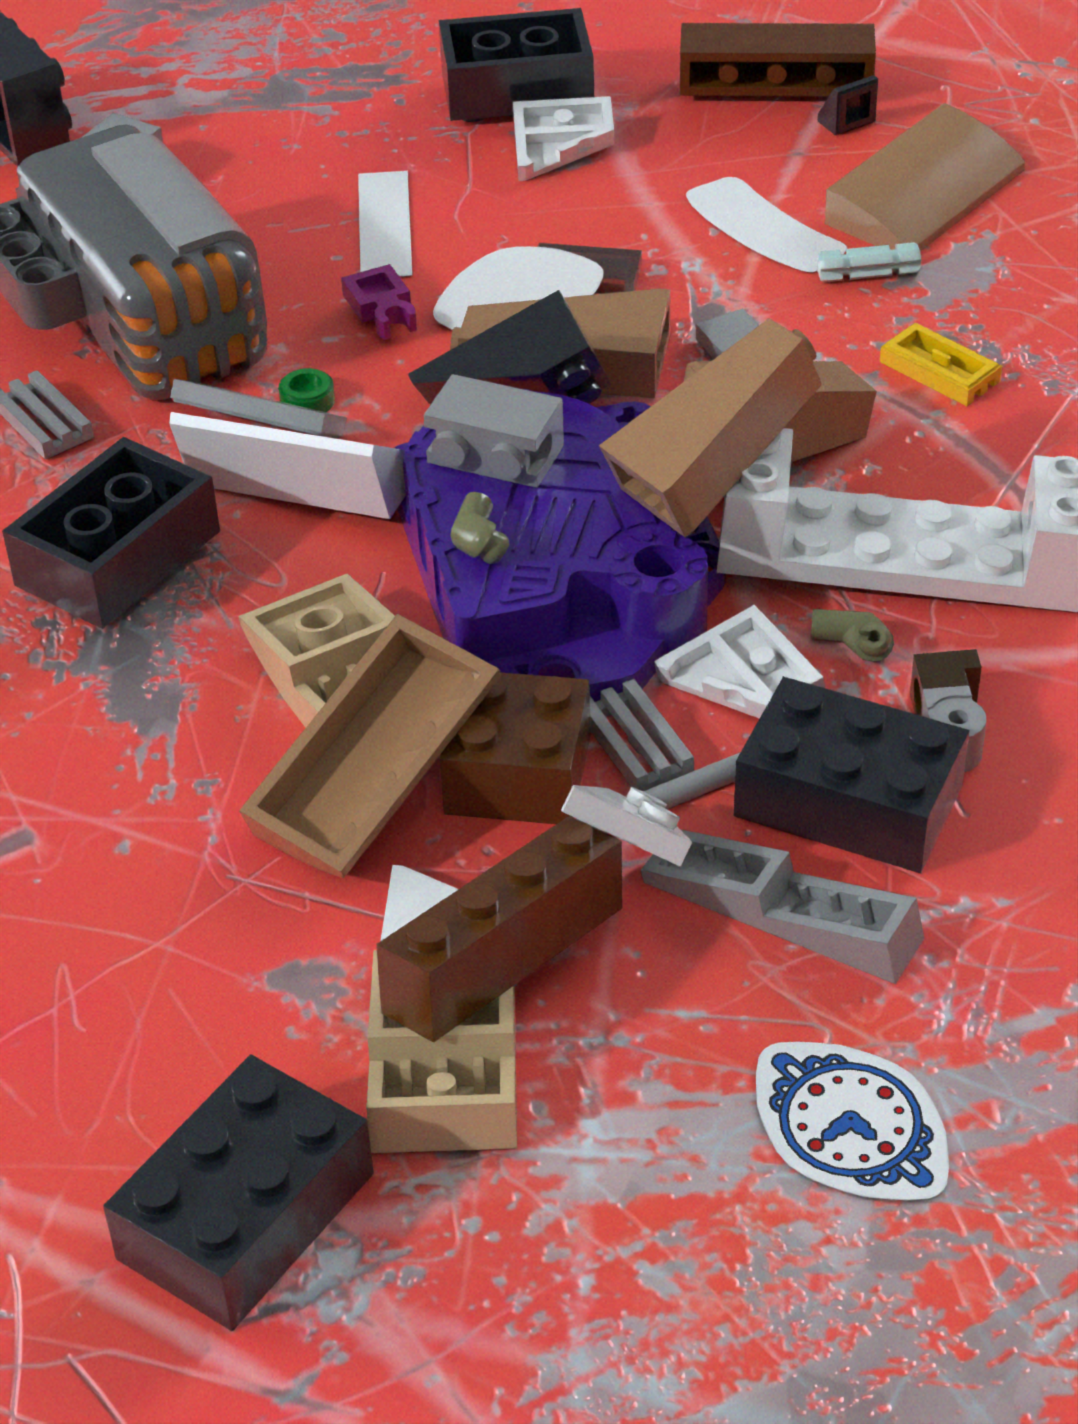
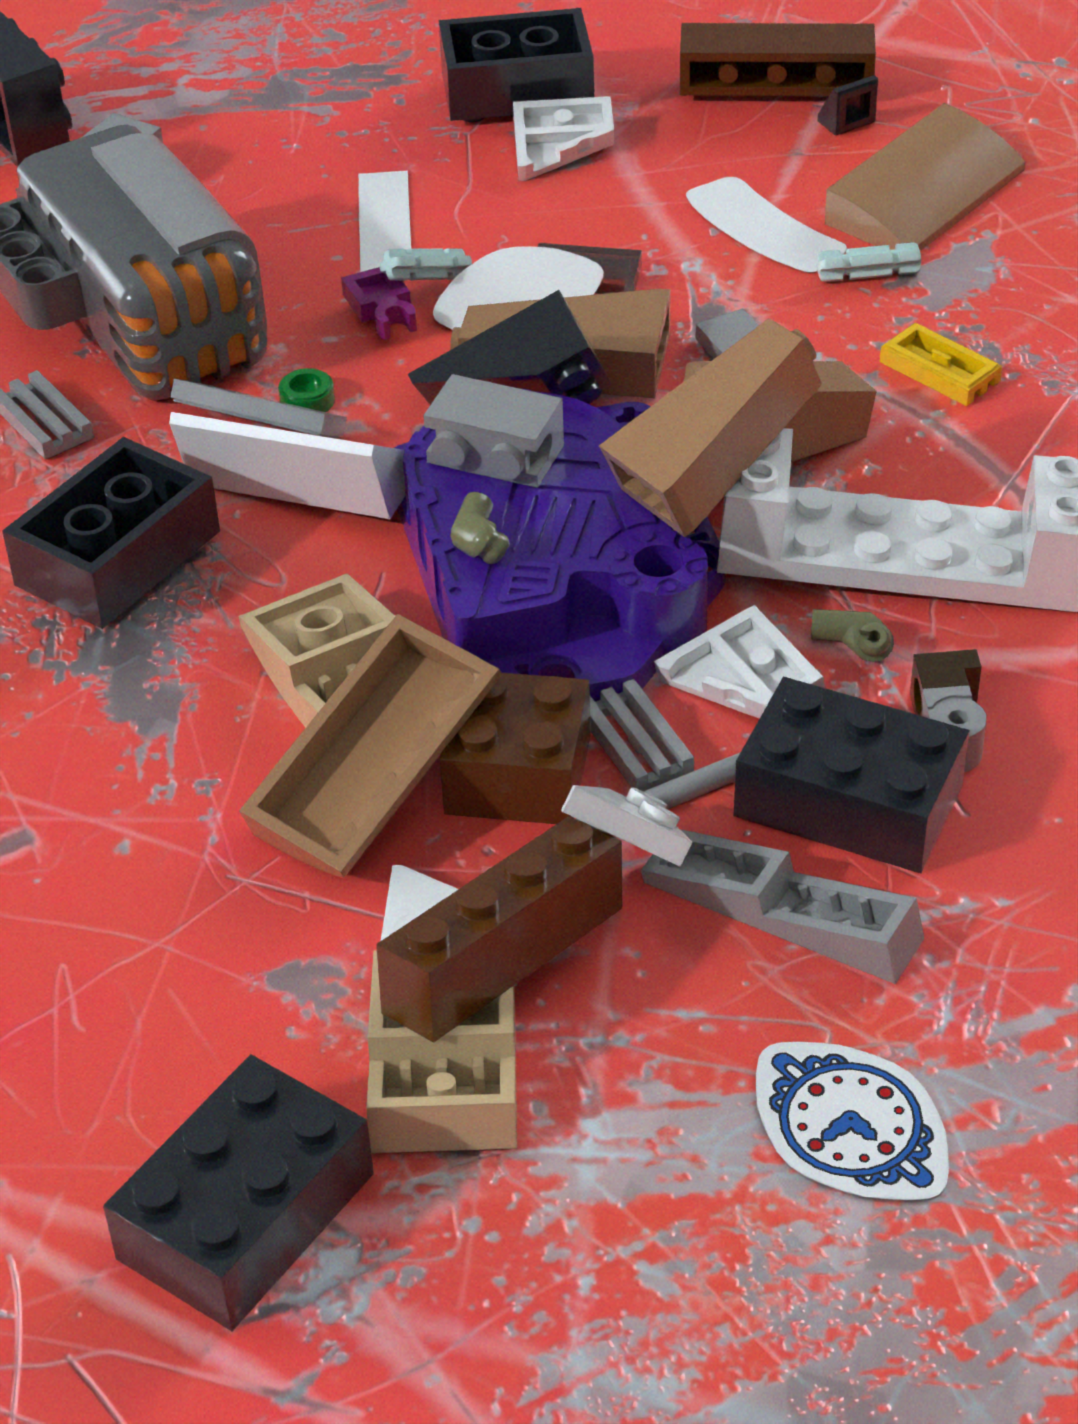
(424, 264): none -> light aqua axle

